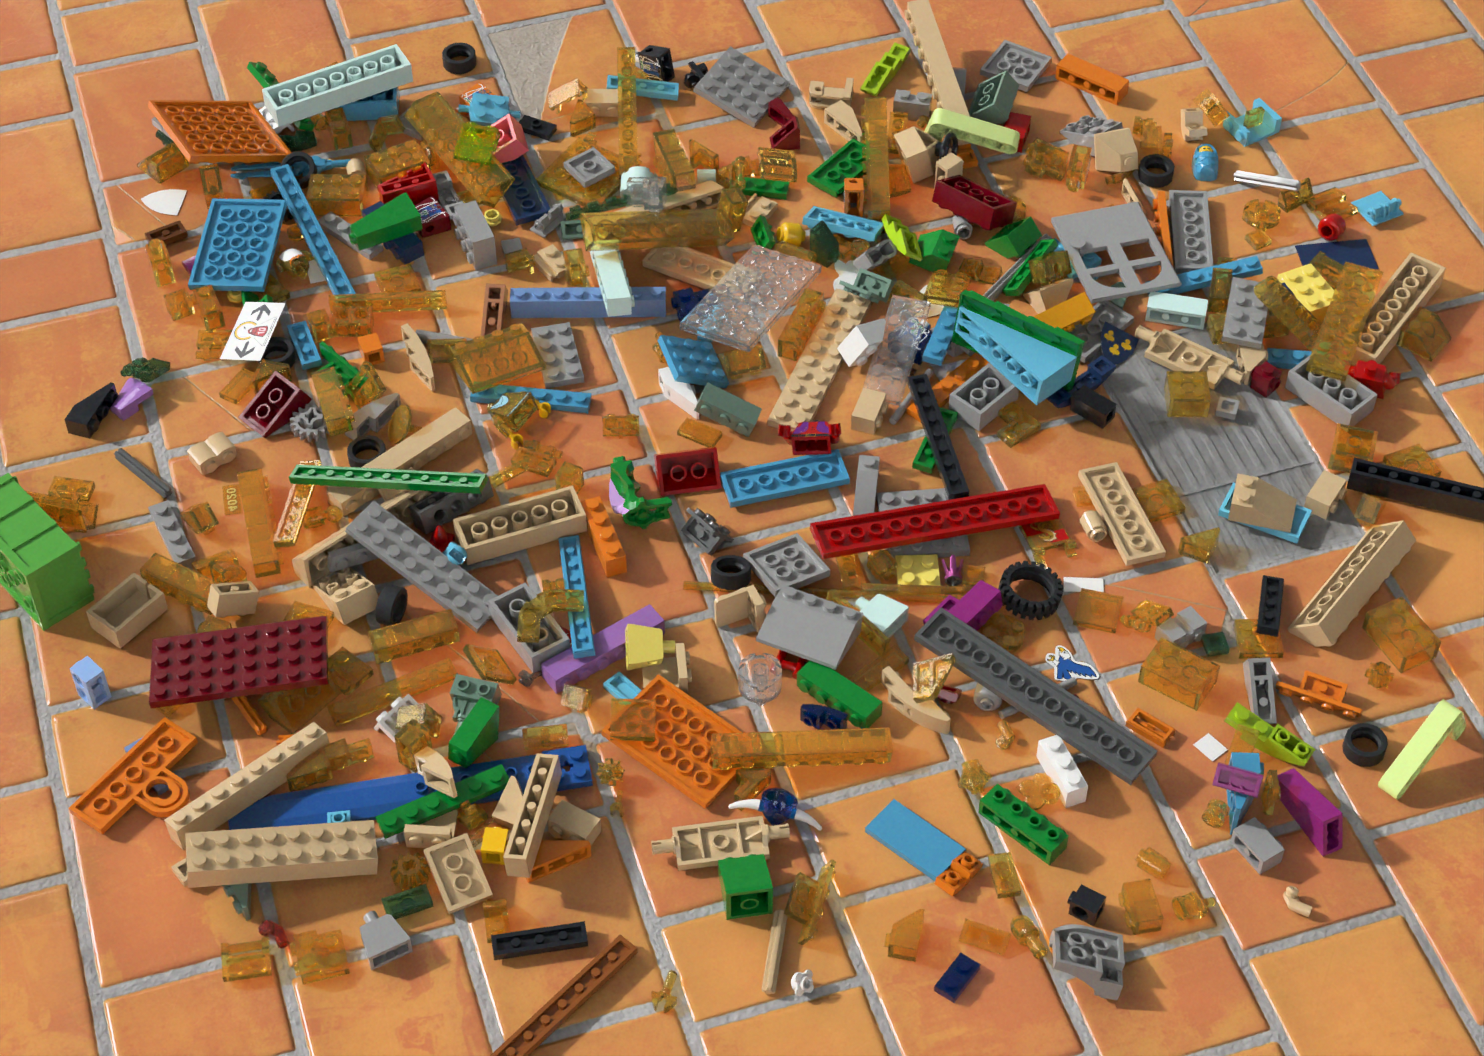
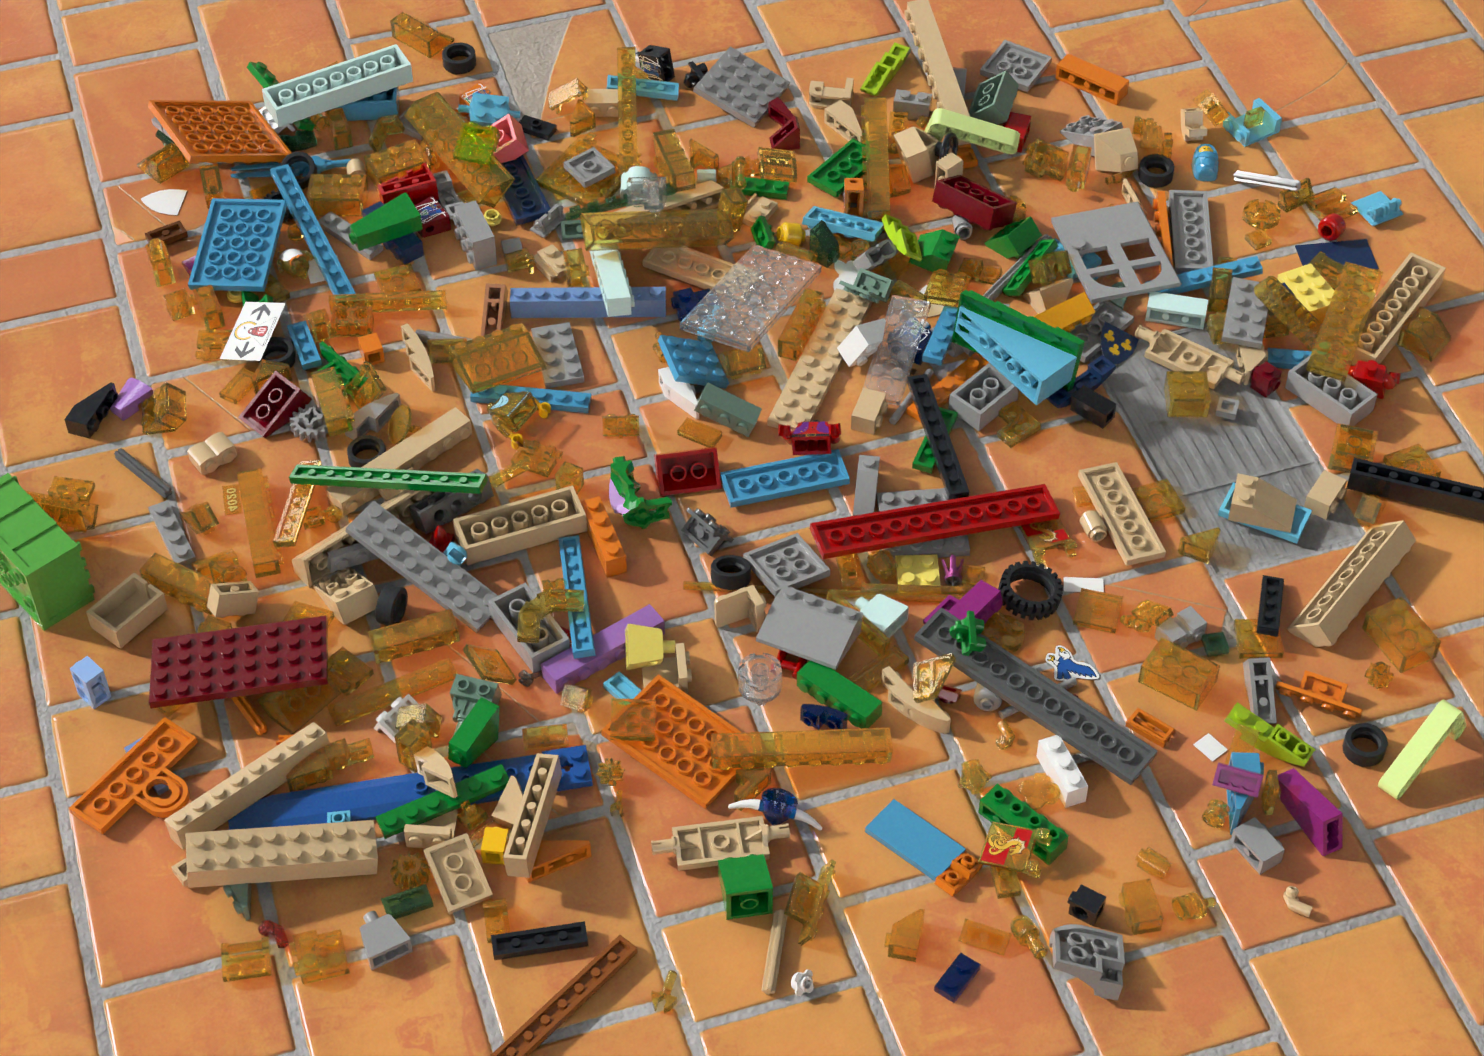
(146, 369): clear green plate -> none
(164, 410): none -> clear yellow slope
(419, 34): none -> clear yellow slope
(573, 823): tan brick -> none
(966, 631): none -> green hips
(1012, 847): none -> flag

